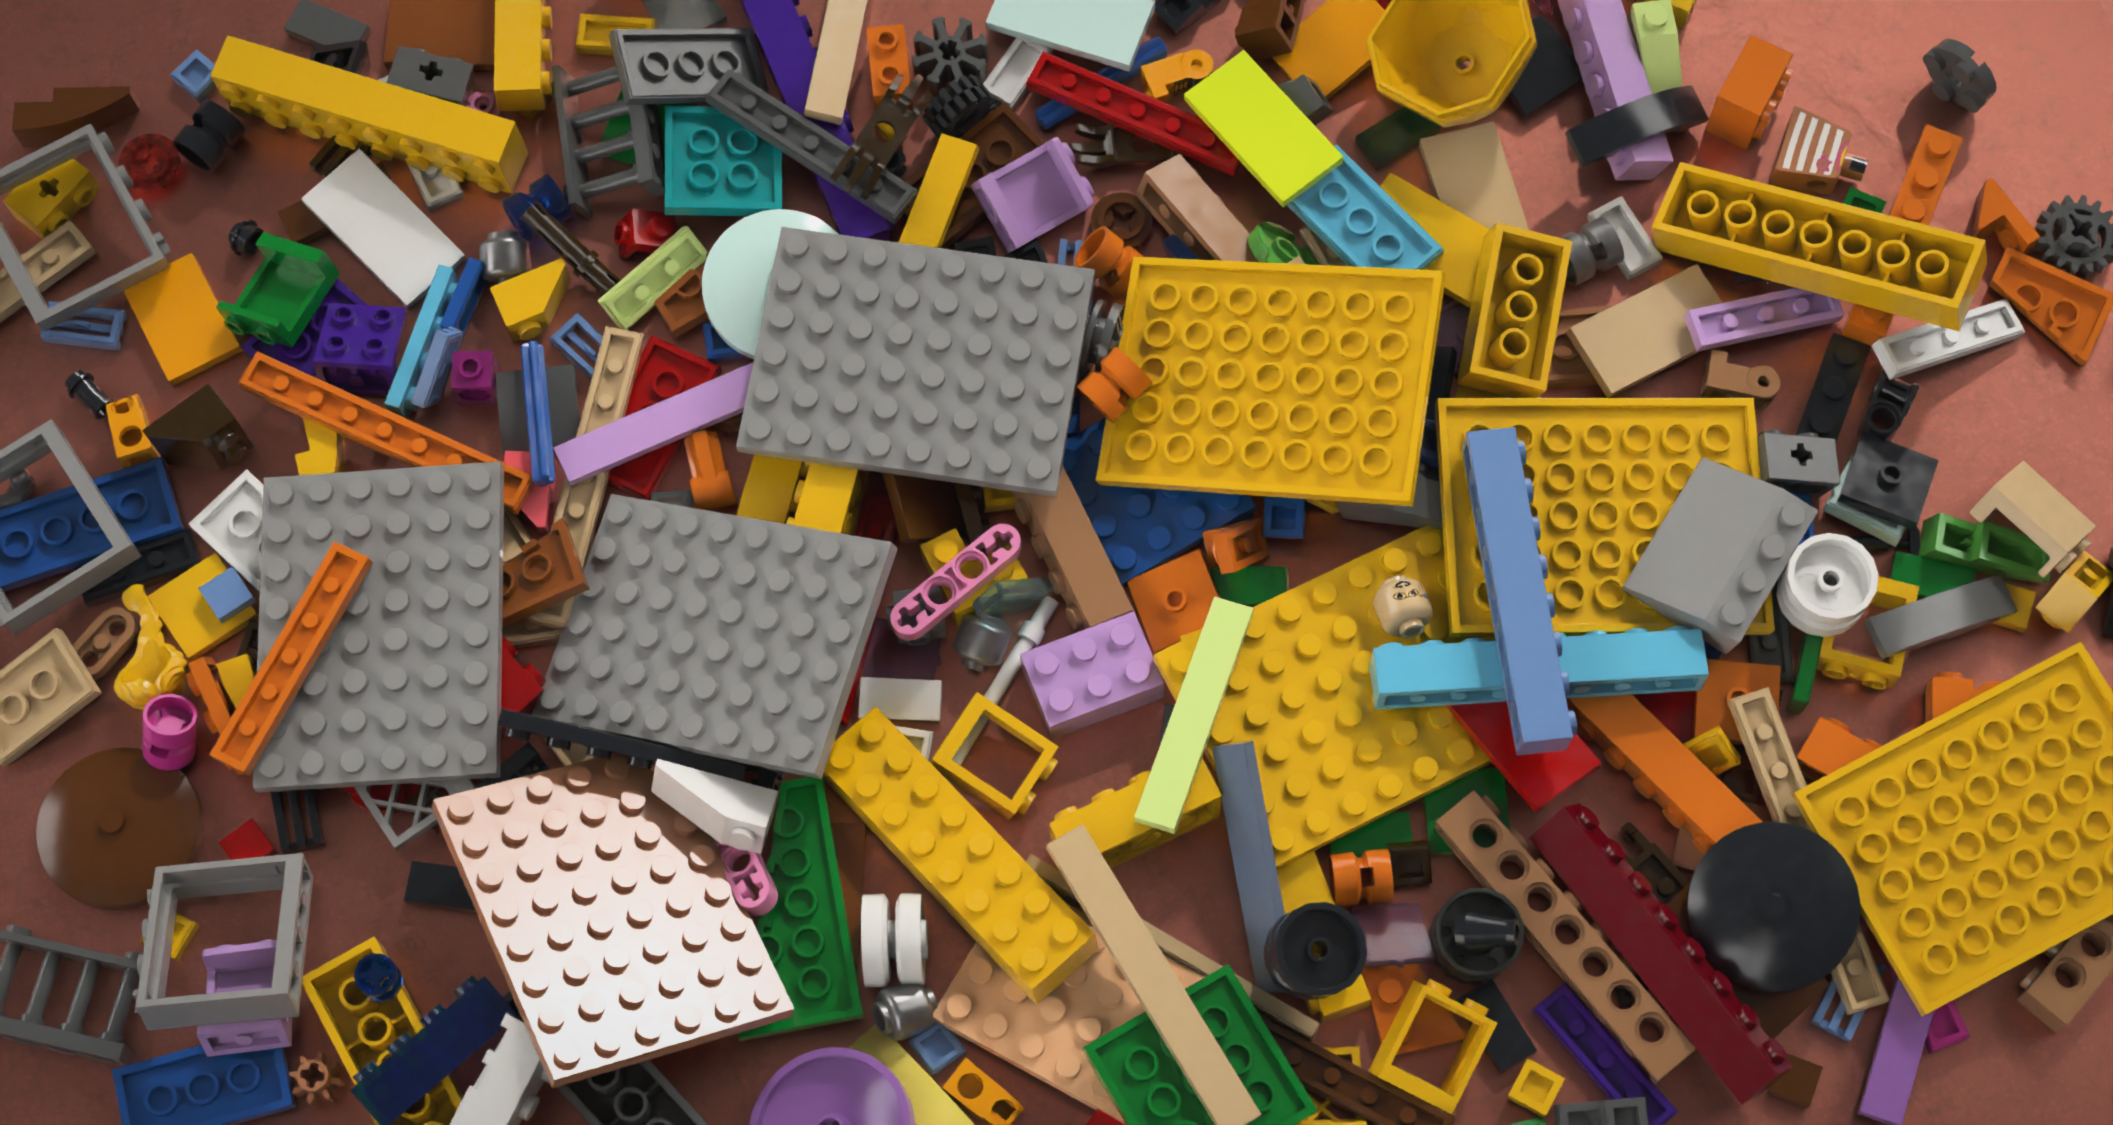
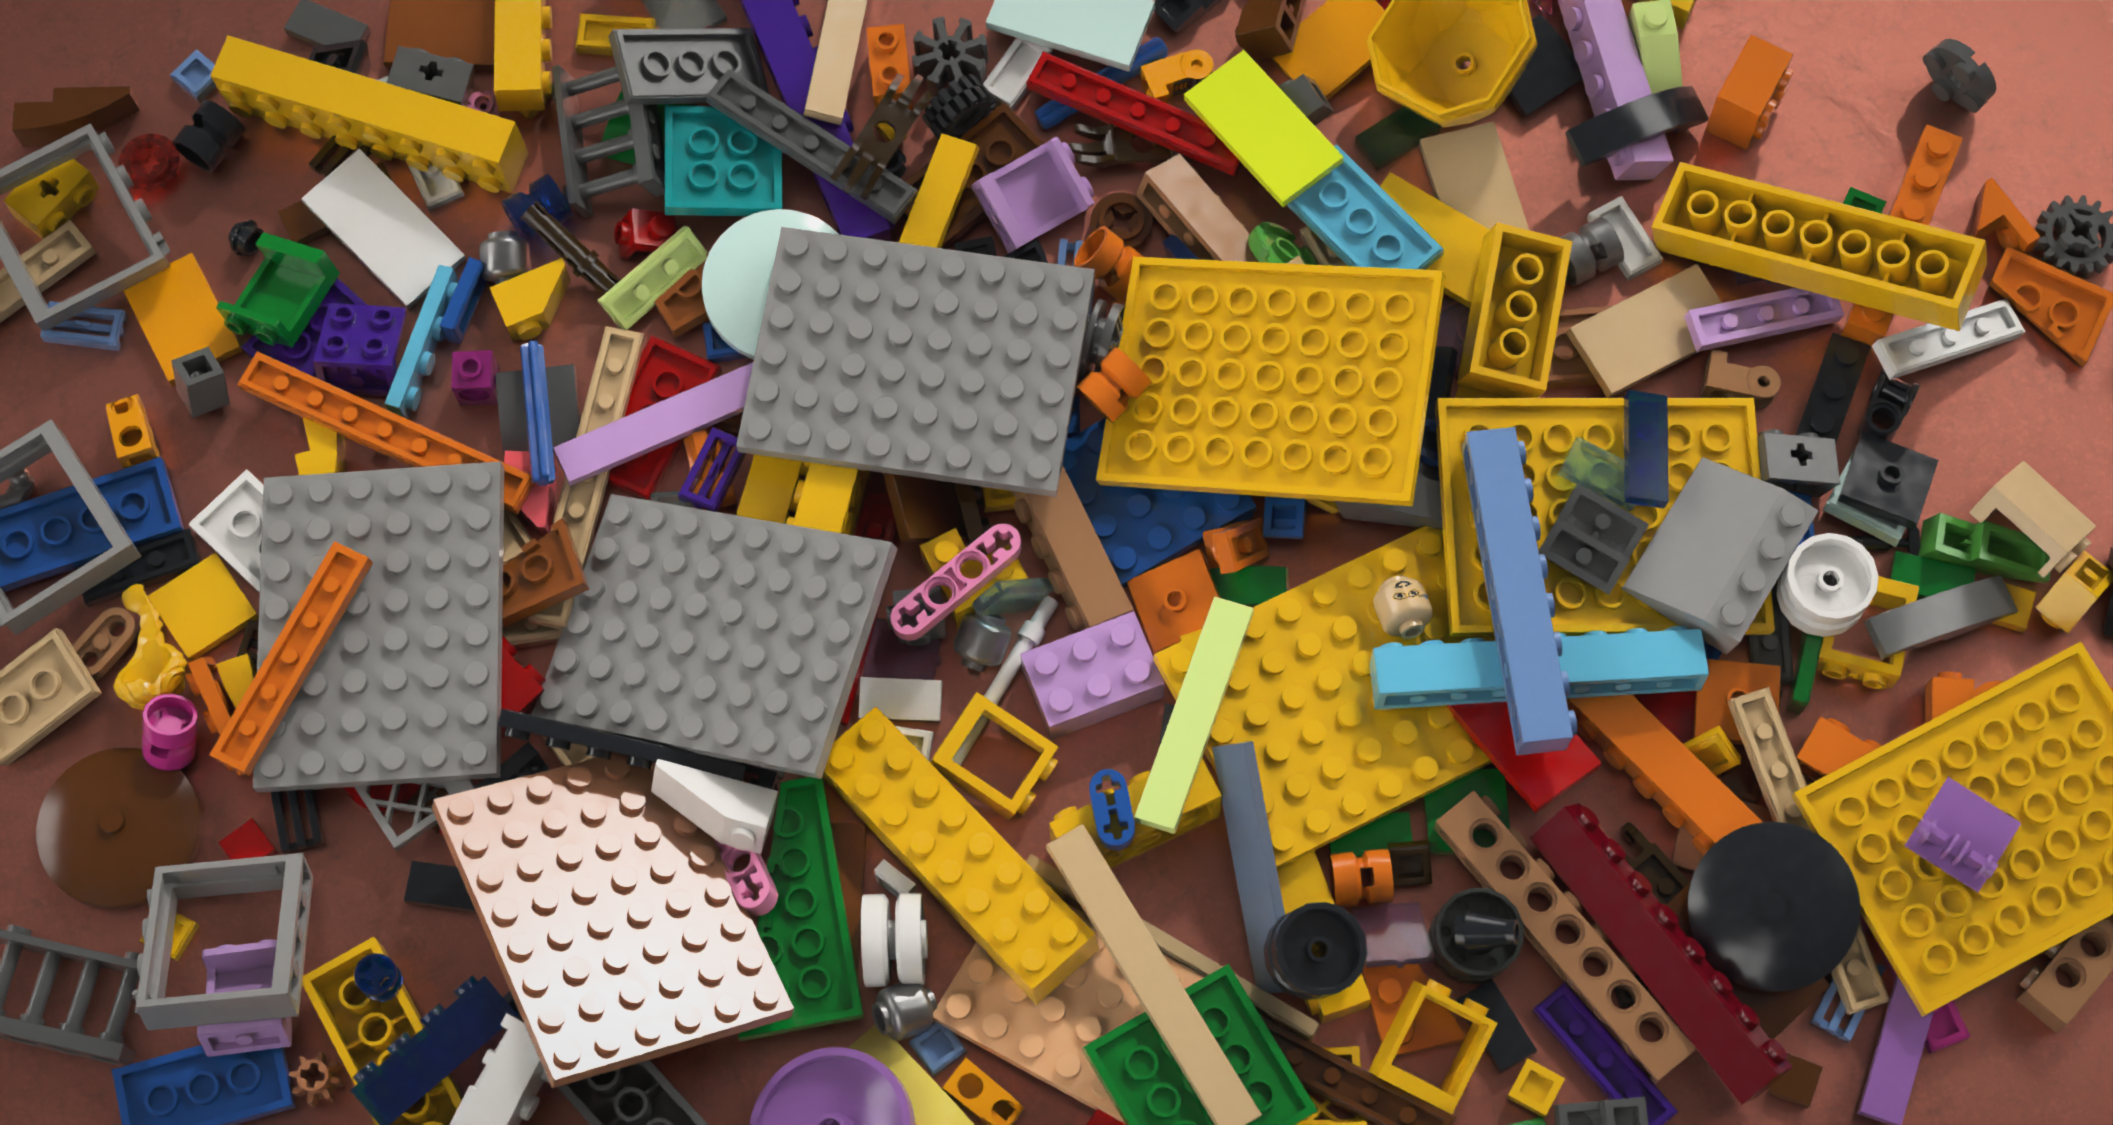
(81, 386): black pin -> none
(199, 433): dark brown slope -> none
(200, 382): none -> dark grey brick
(227, 594): medium blue tile -> none
(437, 367): medium blue tile -> none
(568, 352): medium blue tile -> none
(700, 500): none -> dark purple tile
(893, 879): none -> white tile
(1121, 807): none -> blue beam
(1593, 538): none -> dark grey slope
(1596, 470): none -> clear light blue tile
(1646, 449): none -> clear blue tile
(1814, 155): nougat torso -> none
(1963, 834): none -> medium lavender hinge

